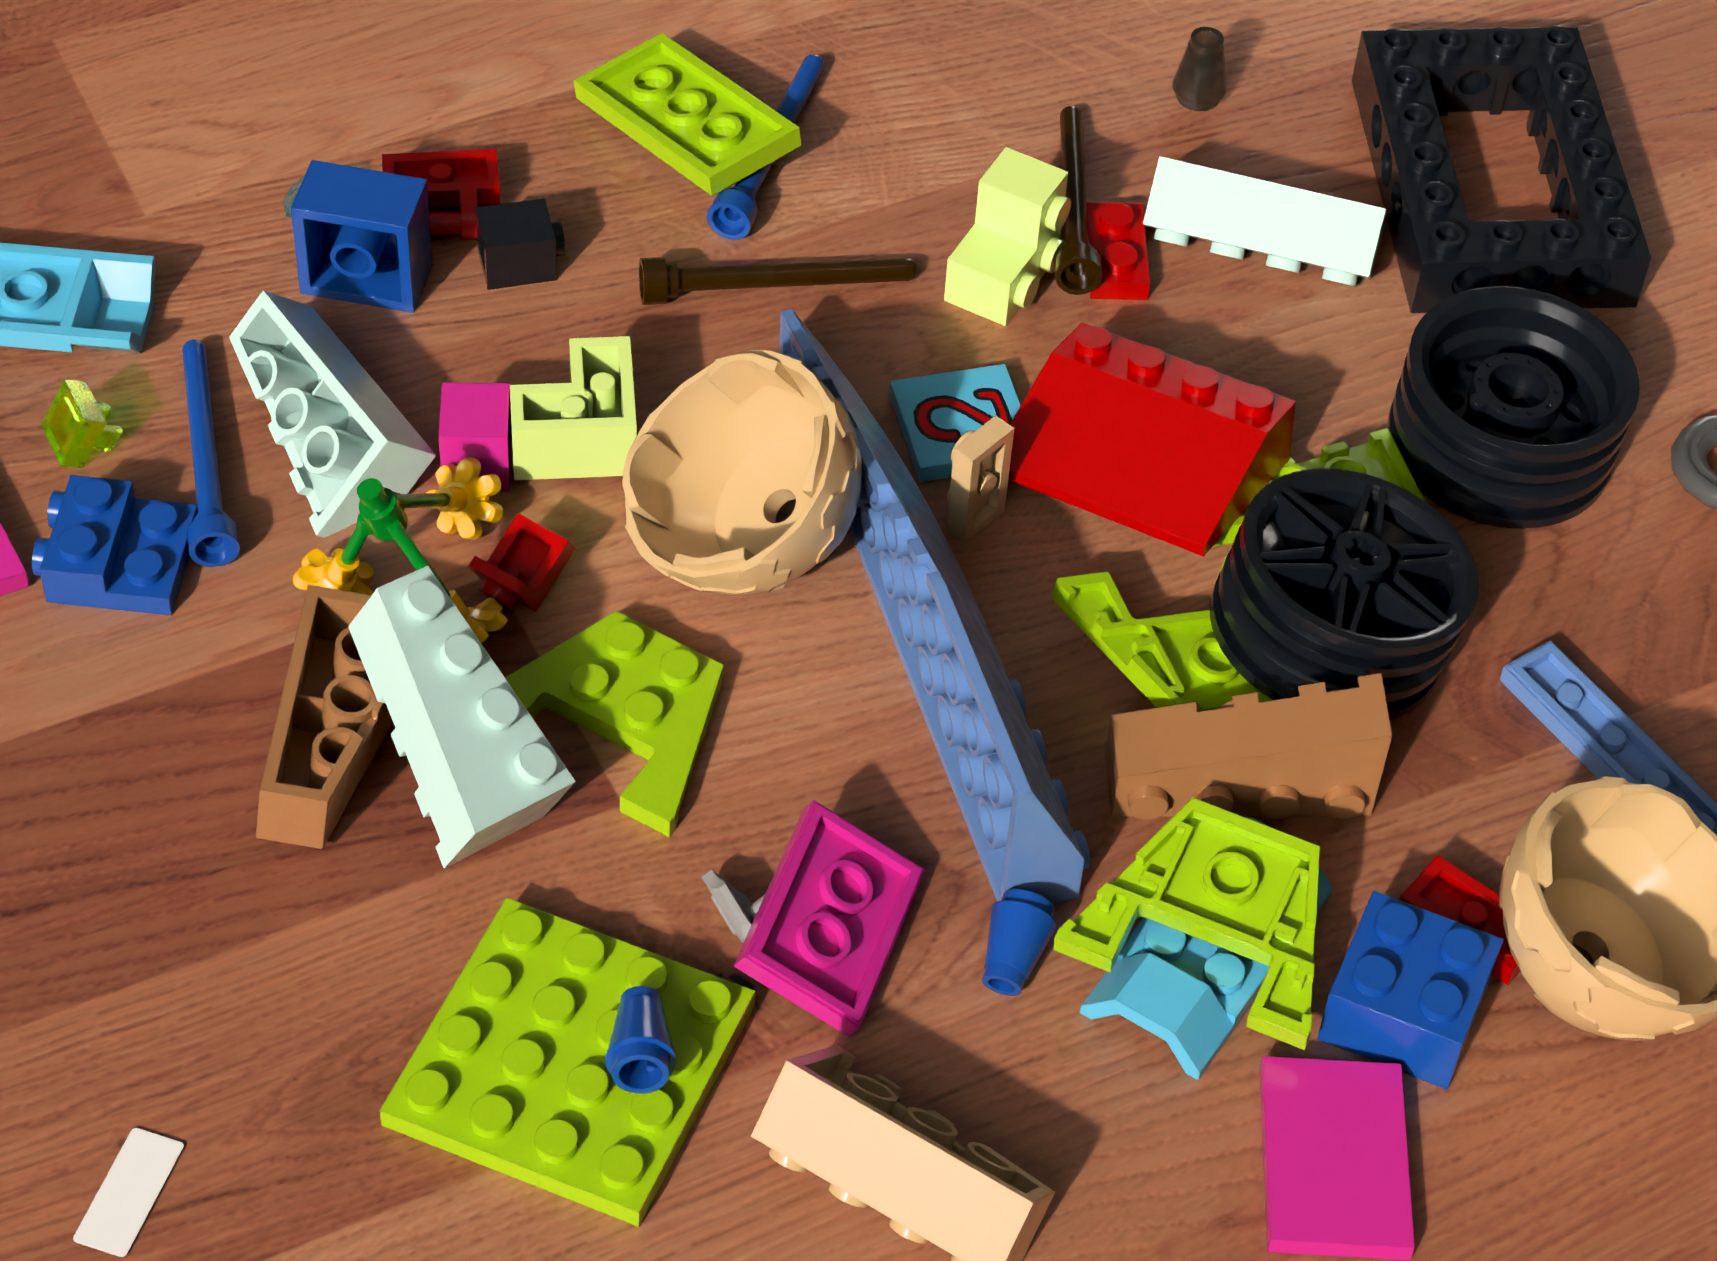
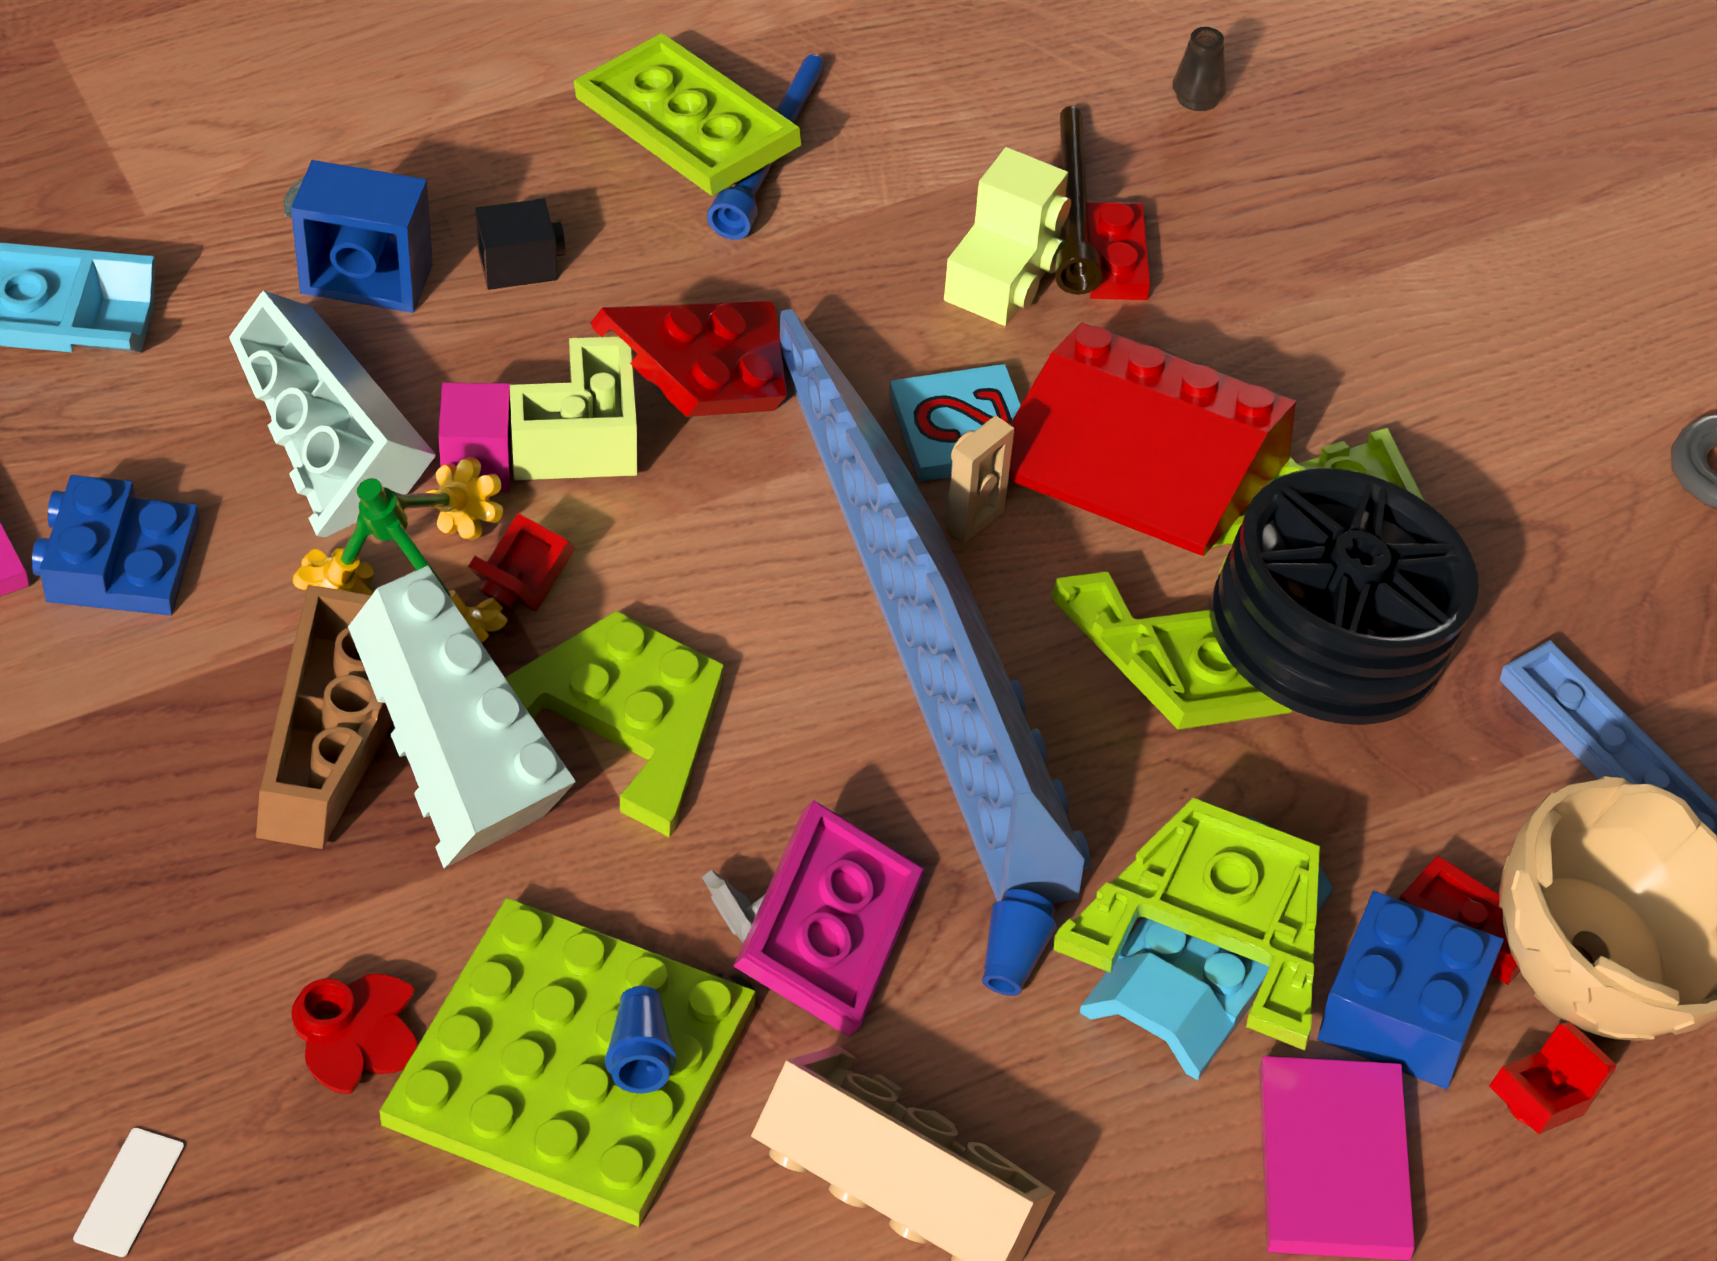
(78, 424): clear neon green tile -> none
(212, 534): blue piece -> none
(361, 1035): none -> red plate
(453, 180): red plate -> none
(664, 280): dark brown piece -> none
(704, 353): none -> red wing
(724, 462): tan piece -> none
(1253, 756): medium nougat wedge -> none
(1266, 219): light aqua slope -> none
(1414, 77): black brick -> none
(1533, 424): black wheel -> none
(1556, 1081): none -> red bracket

